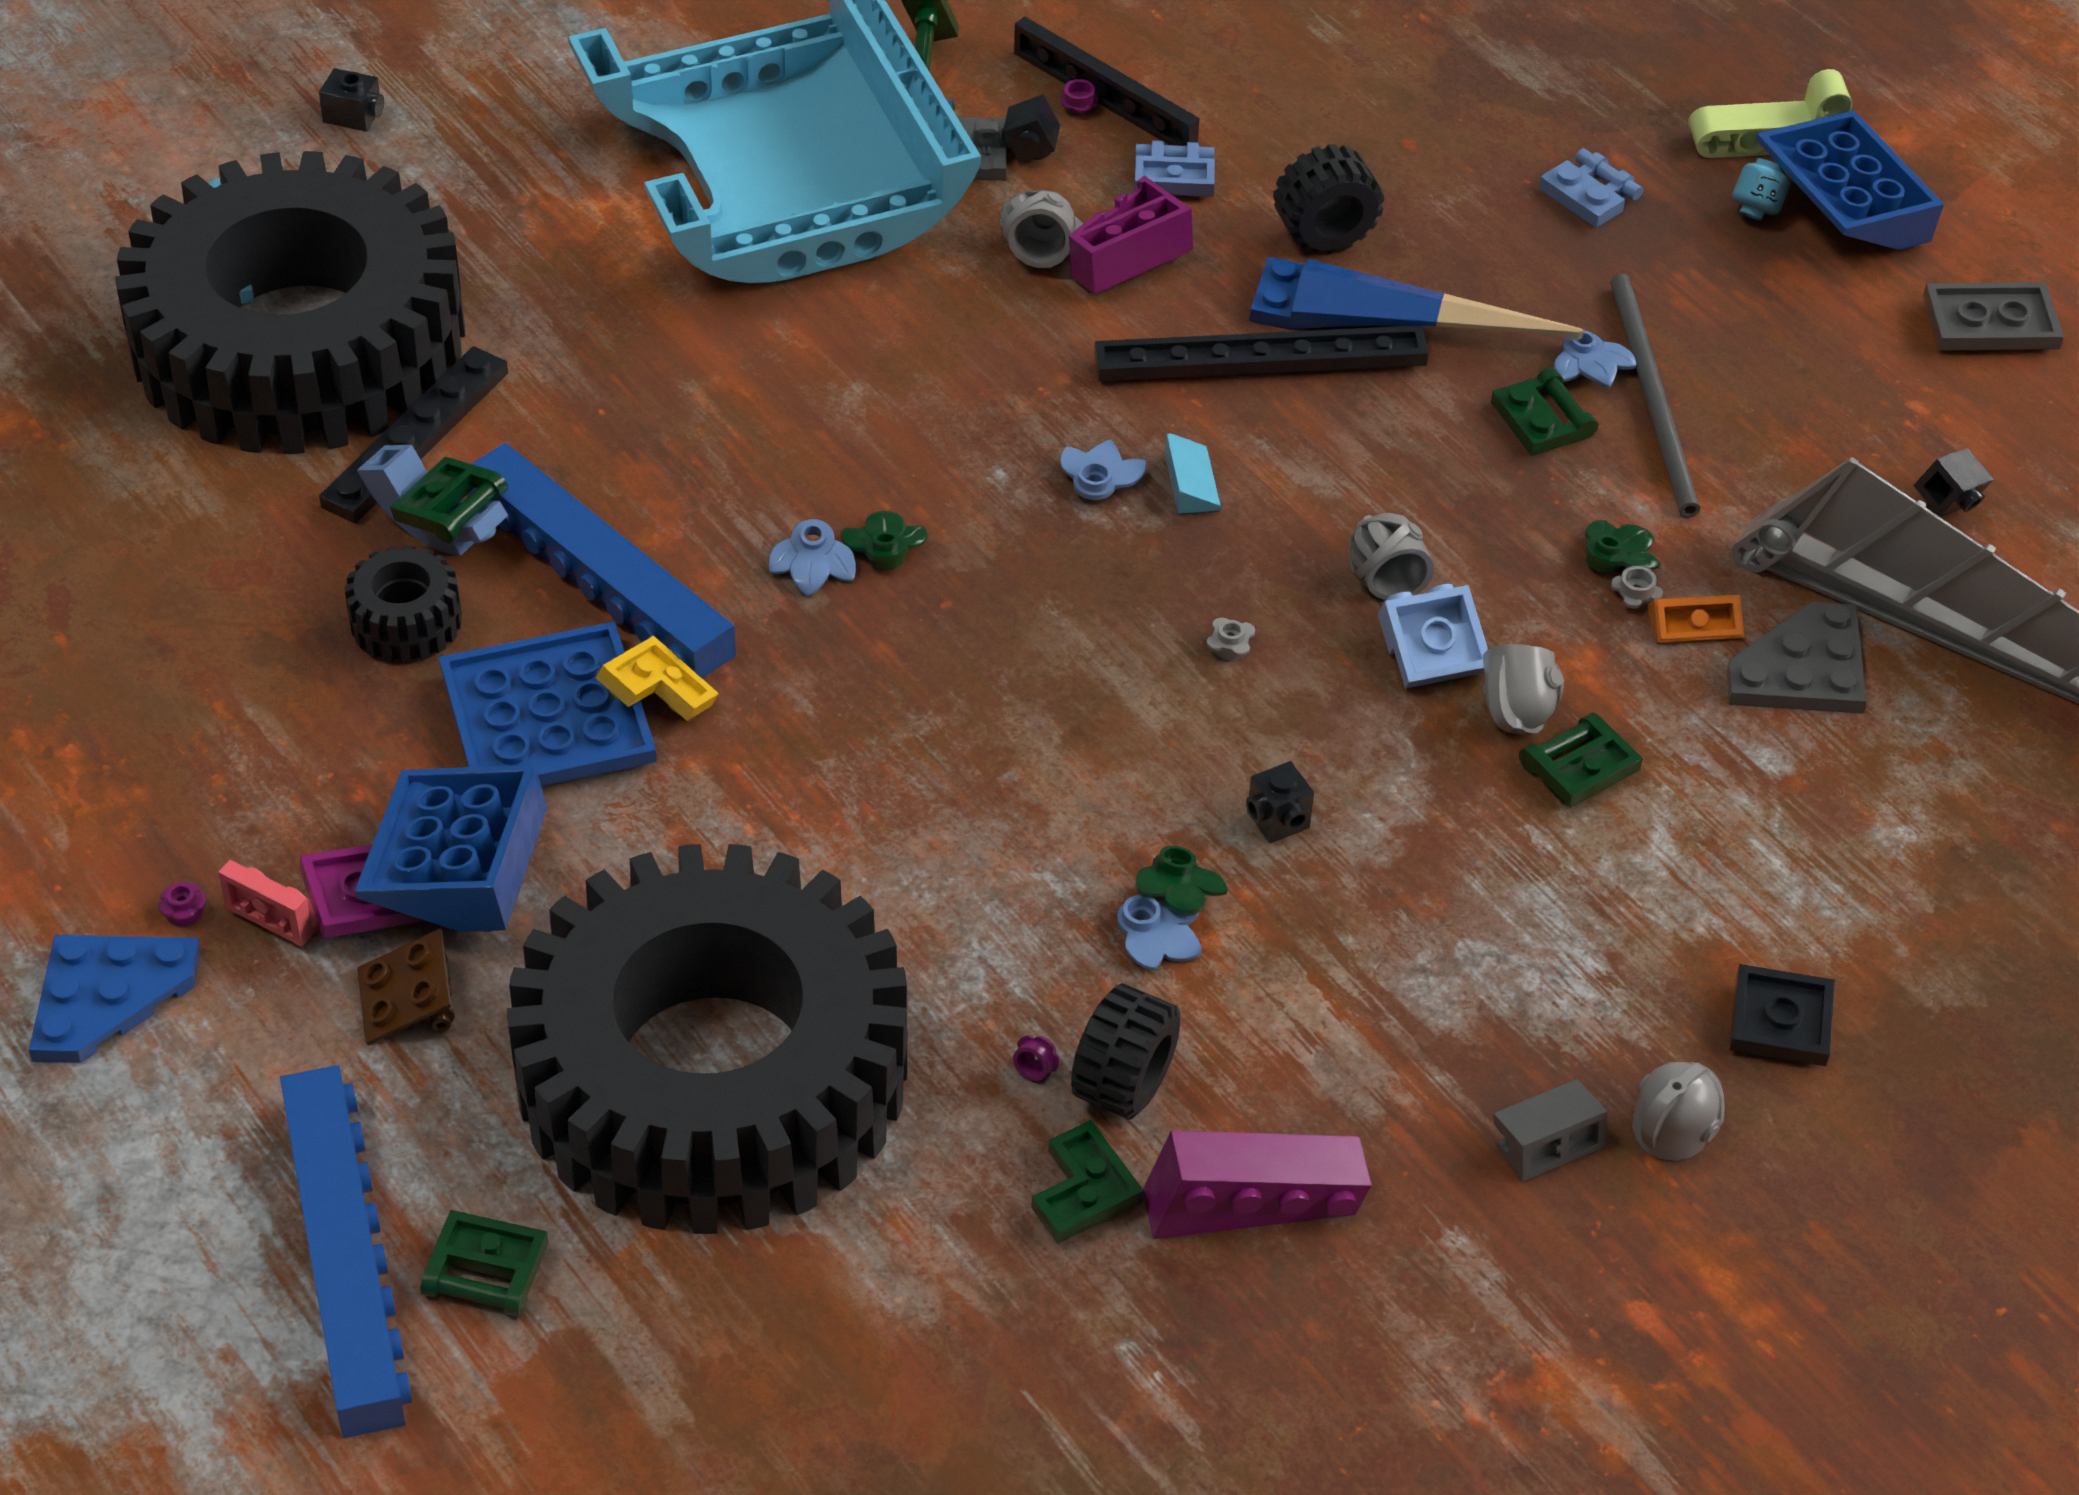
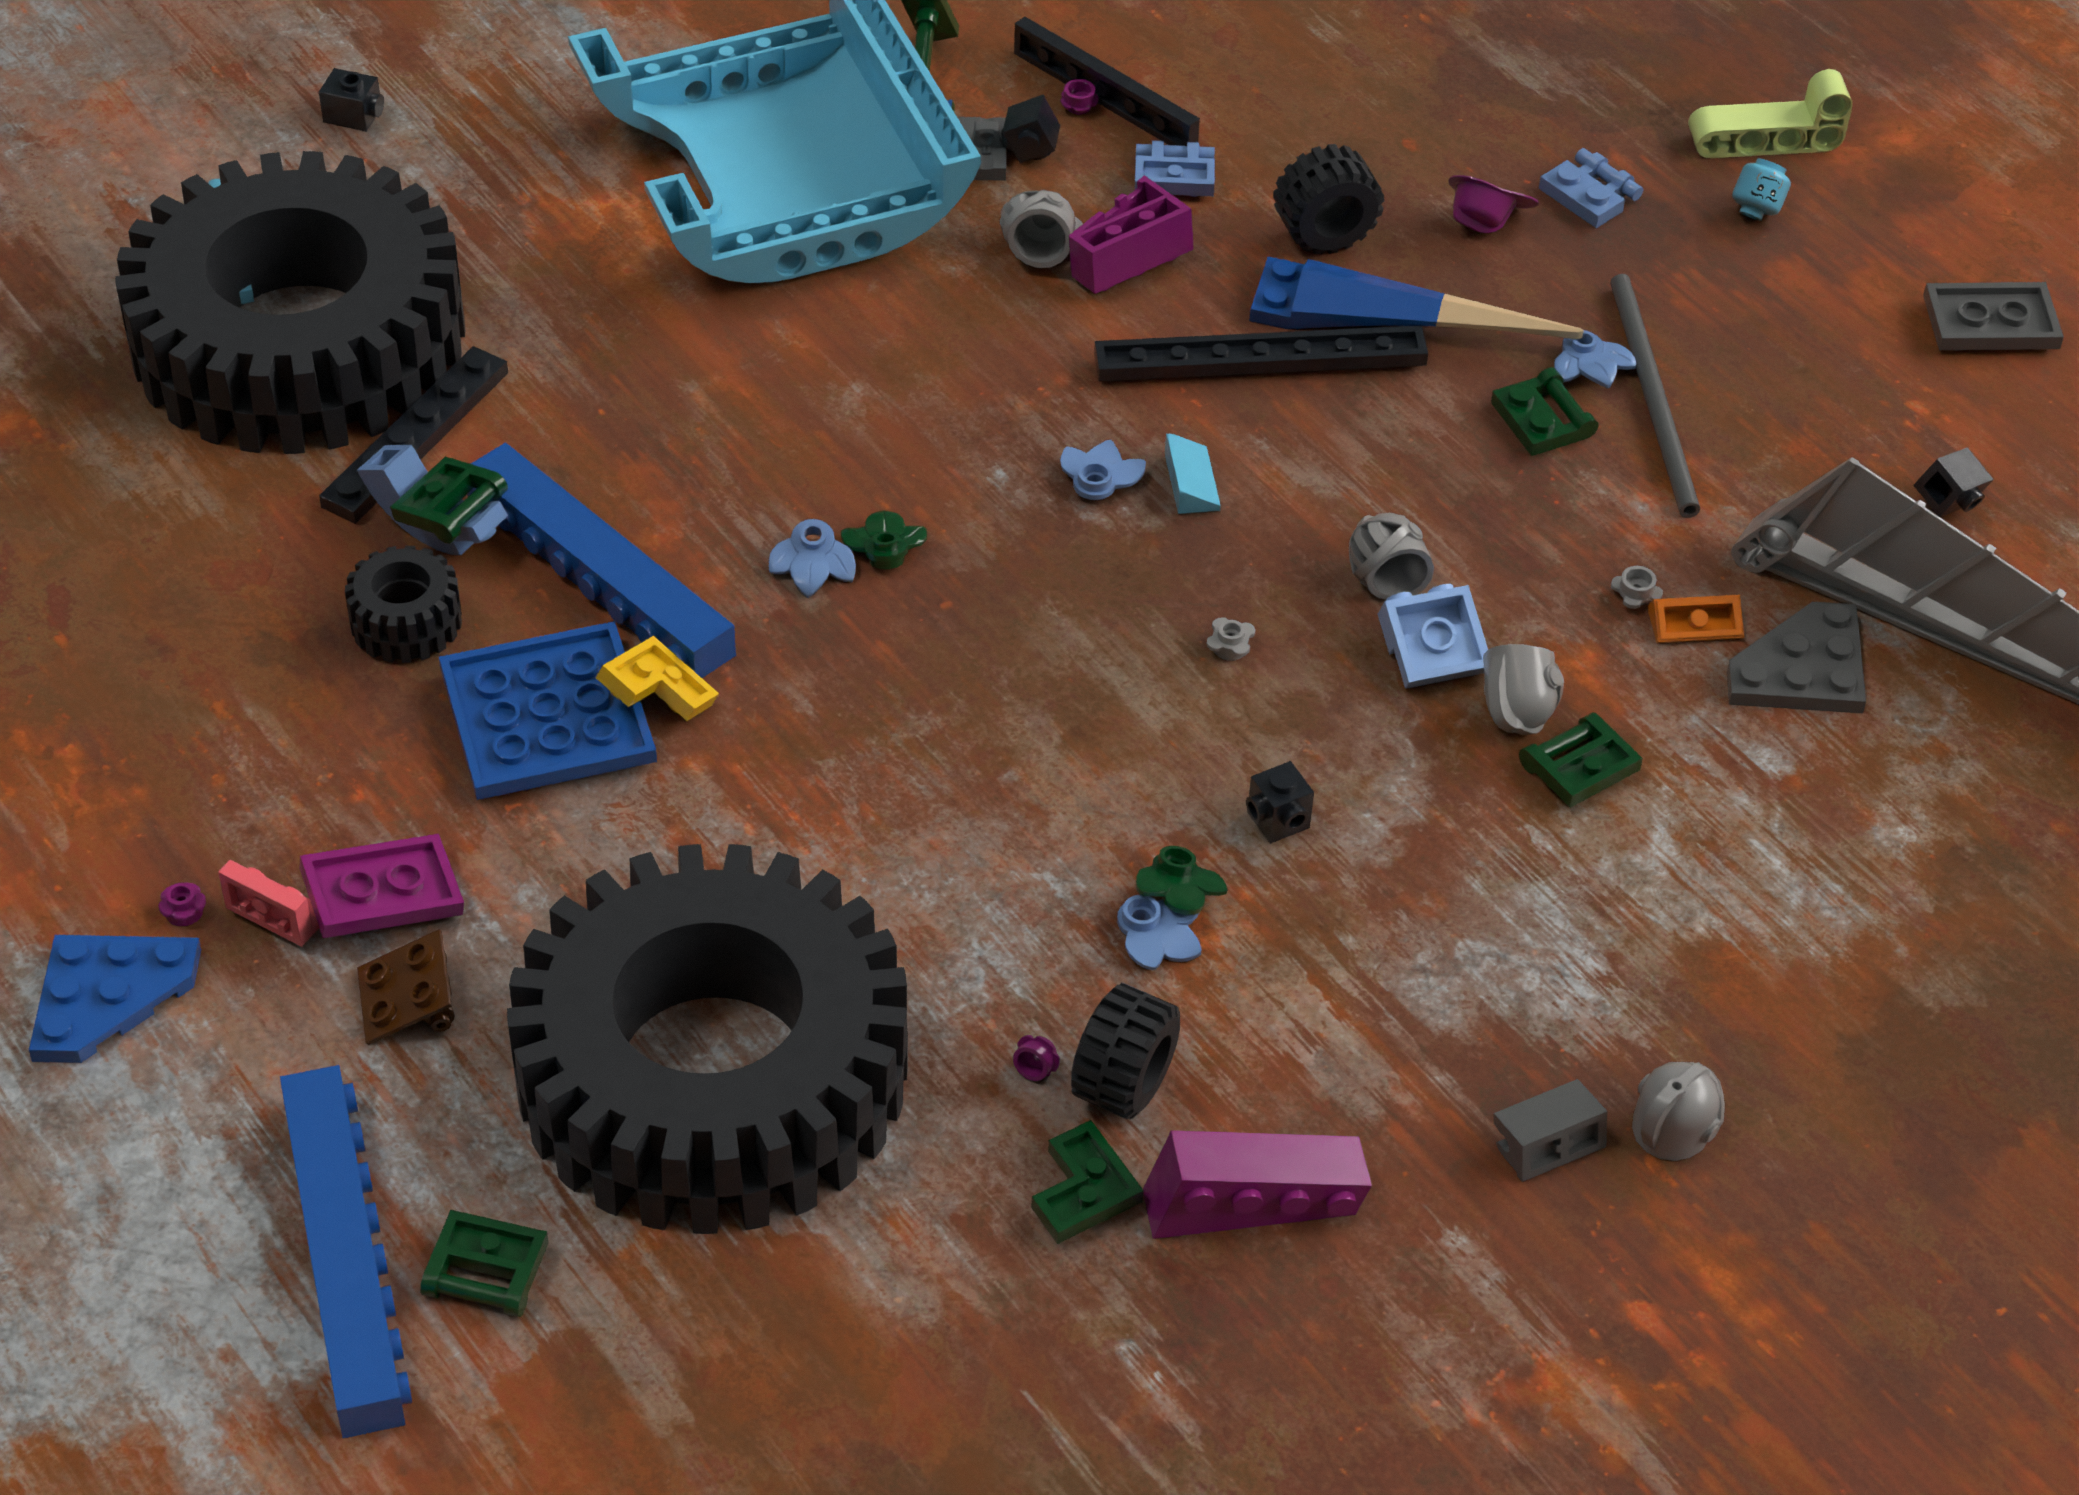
(455, 845): blue slope -> none
(1484, 205): none -> magenta piece
(1617, 547): dark green plate -> none
(1782, 1015): black plate -> none
(1856, 180): blue slope -> none

